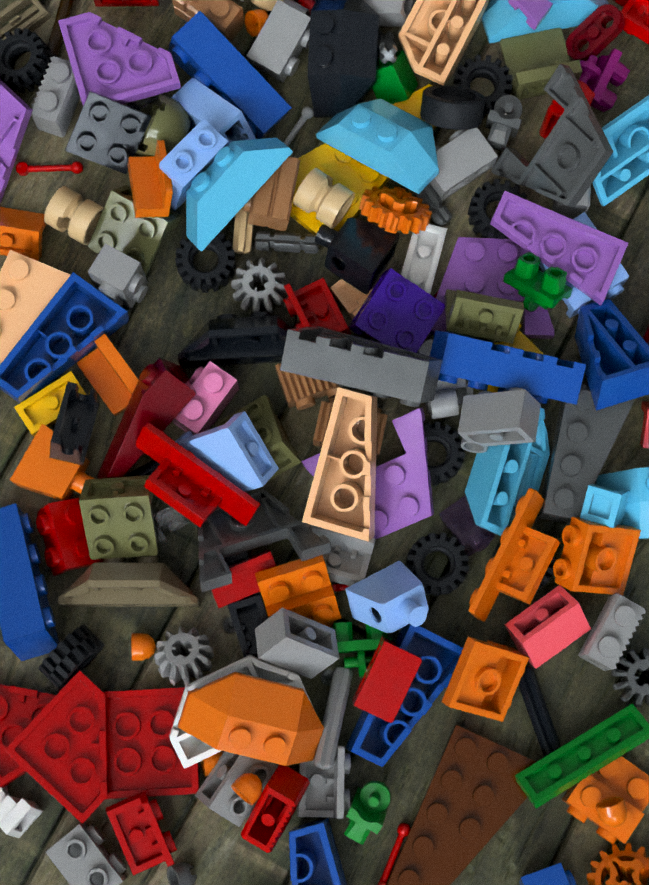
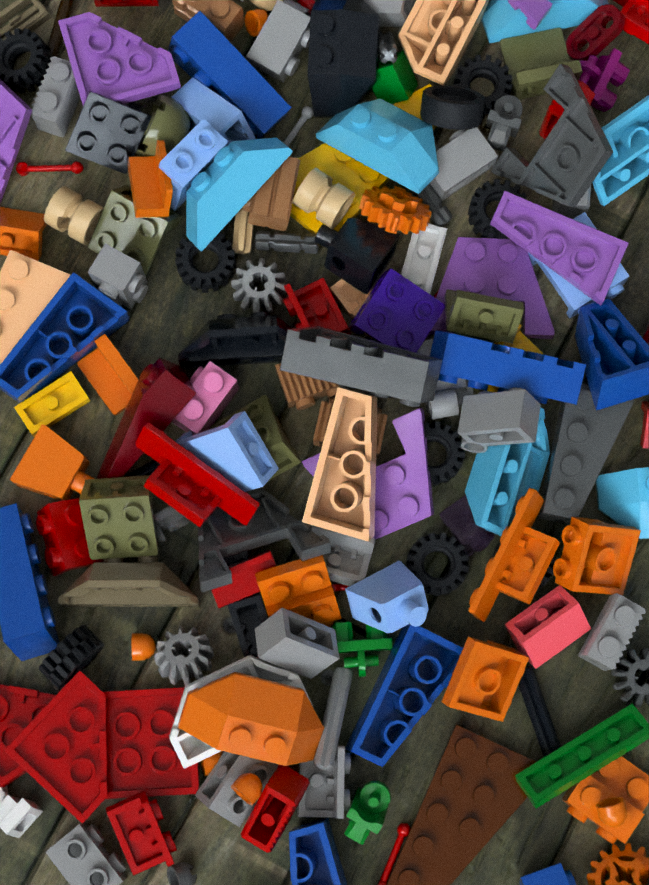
(74, 425): black hinge -> none
(386, 680): red panel -> none
(535, 286): green hips -> none
(604, 505): medium azure panel -> none

